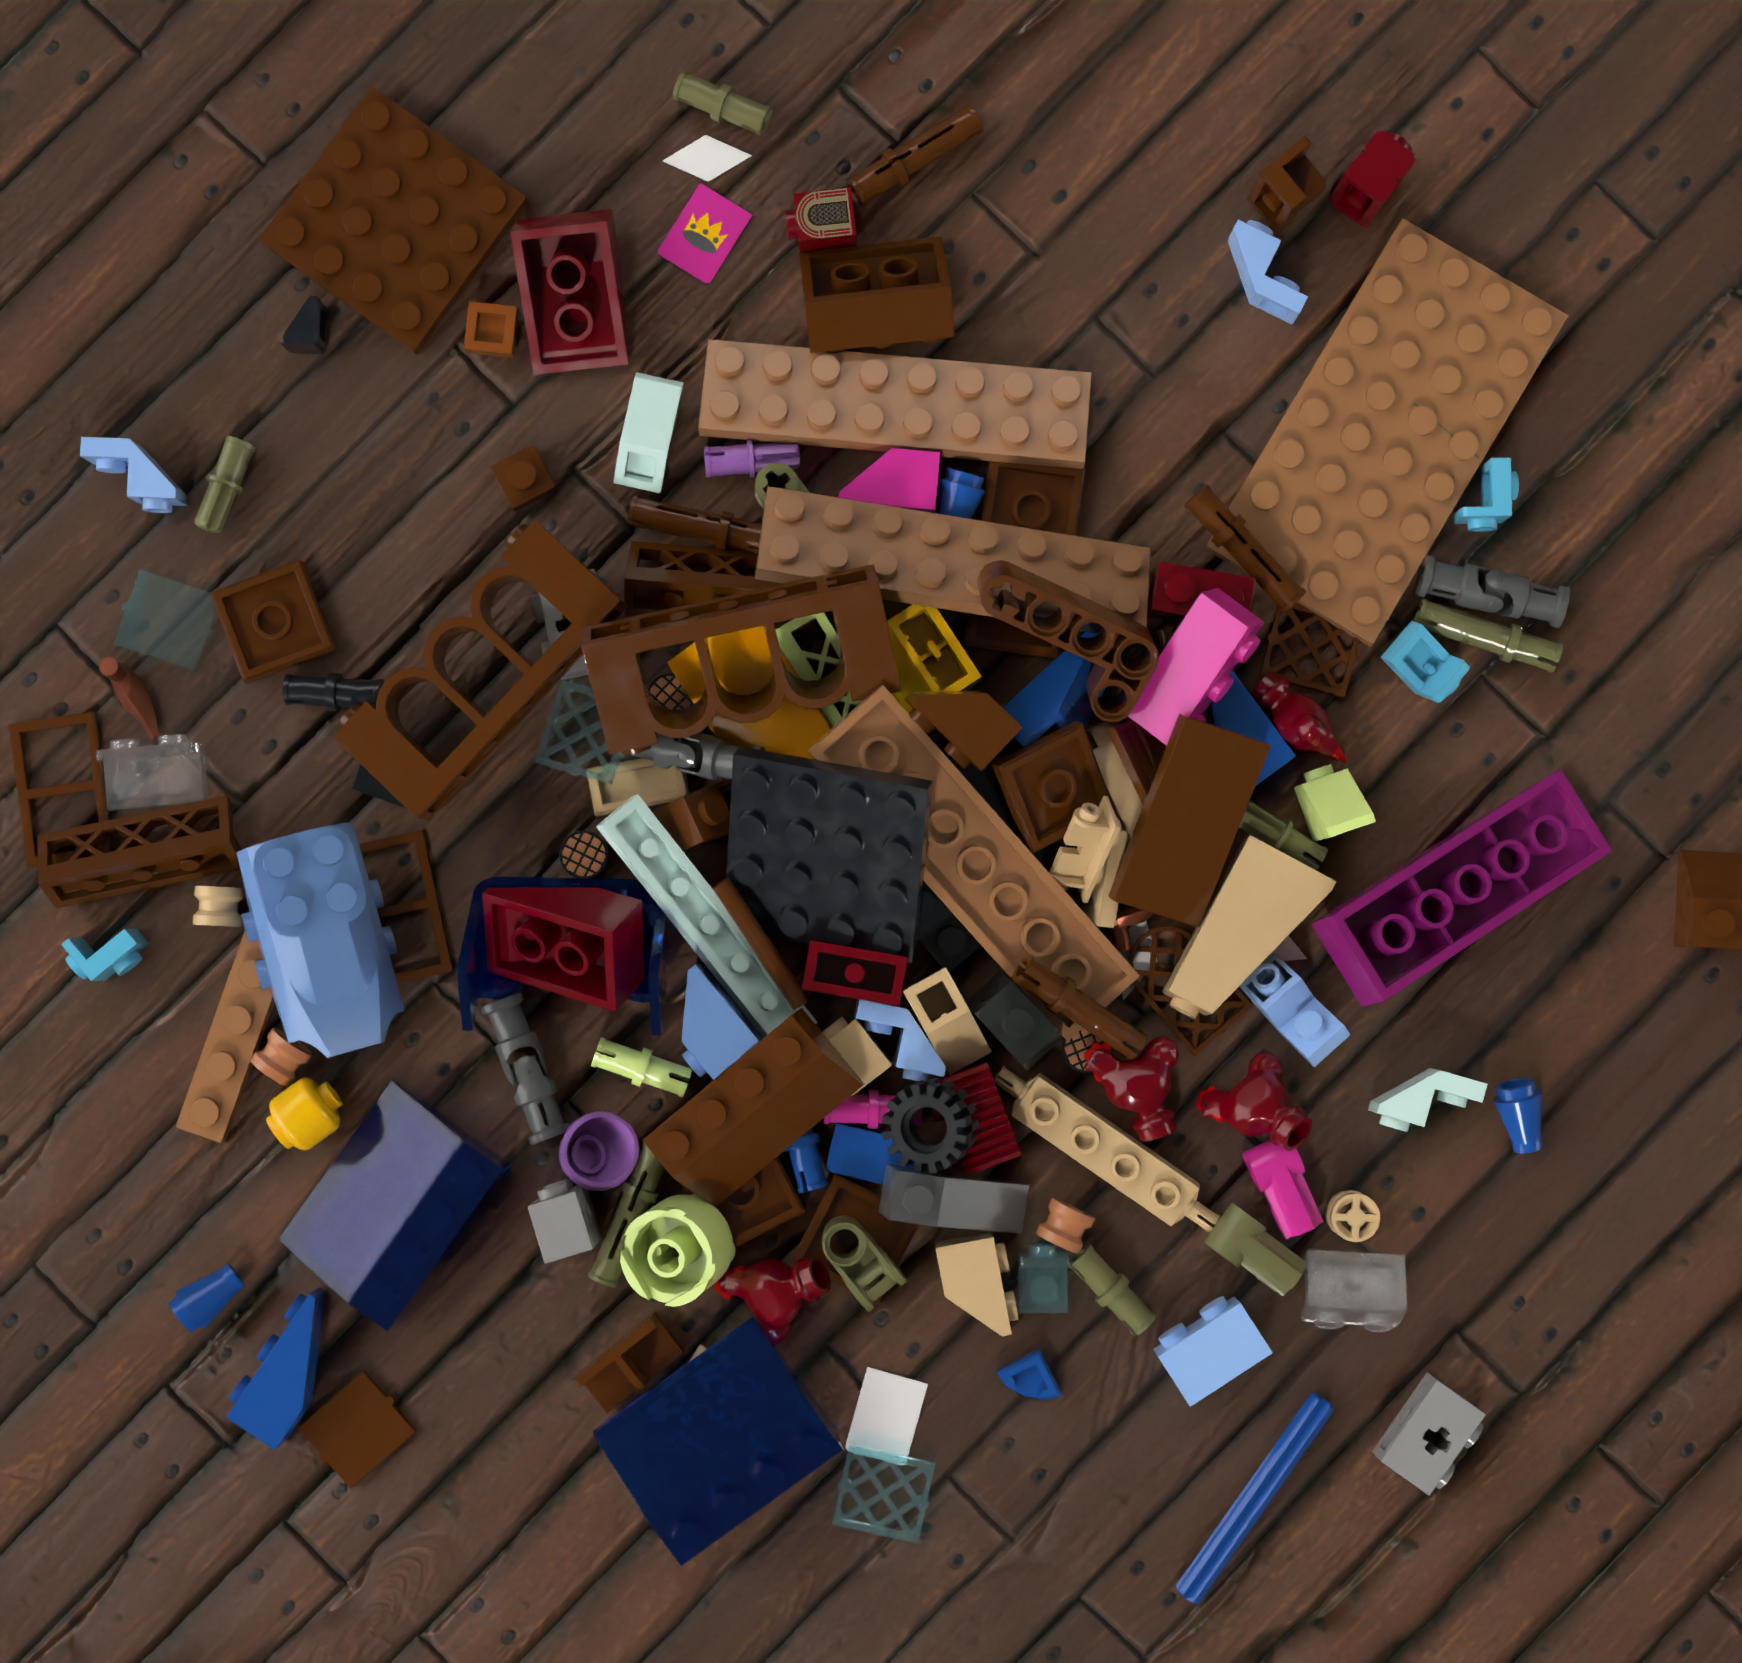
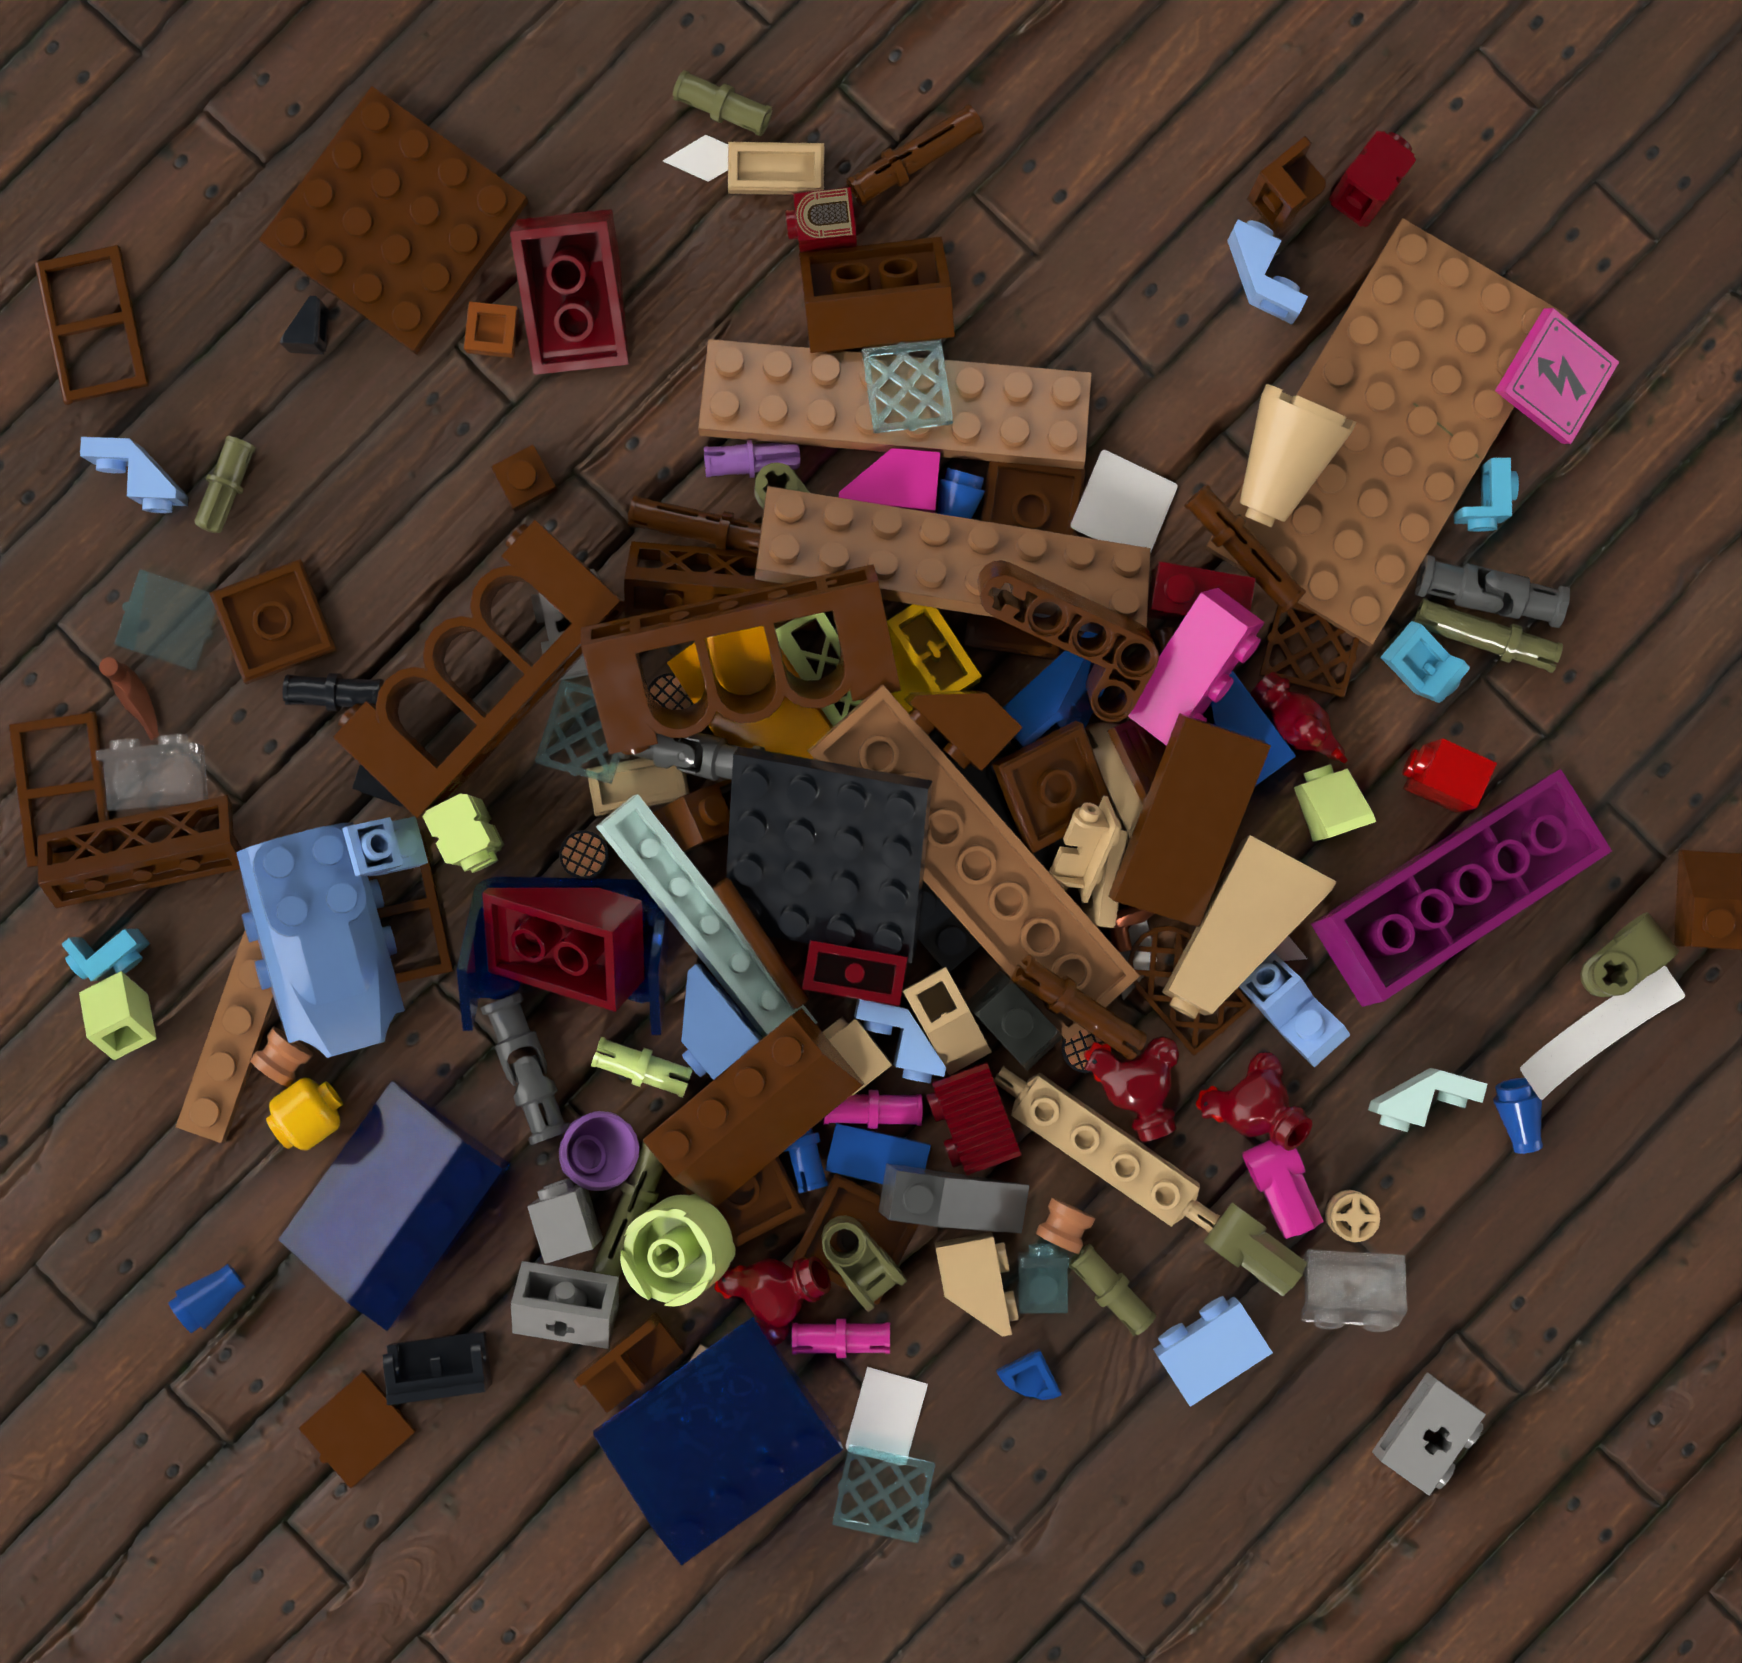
(117, 1015): none -> yellowish green brick
(125, 317): none -> reddish brown window
(218, 906): tan wheel -> none
(285, 1381): blue slope -> none
(385, 846): none -> light blue slope
(437, 1368): none -> black hinge
(464, 832): none -> yellowish green brick
(565, 1304): none -> light grey brick
(648, 432): light aqua slope -> none
(704, 233): dark pink sticker -> none
(775, 167): none -> tan tile
(841, 1338): none -> dark pink pin
(903, 1133): black tyre -> none
(912, 421): none -> clear light blue window
(1123, 502): none -> white sticker
(1254, 1498): blue axle -> none
(1281, 835): olive axle -> none
(1288, 453): none -> tan cone
(1448, 775): none -> red brick
(1557, 376): none -> dark pink tile
(1599, 1030): none -> white sticker
(1633, 953): none -> olive piece

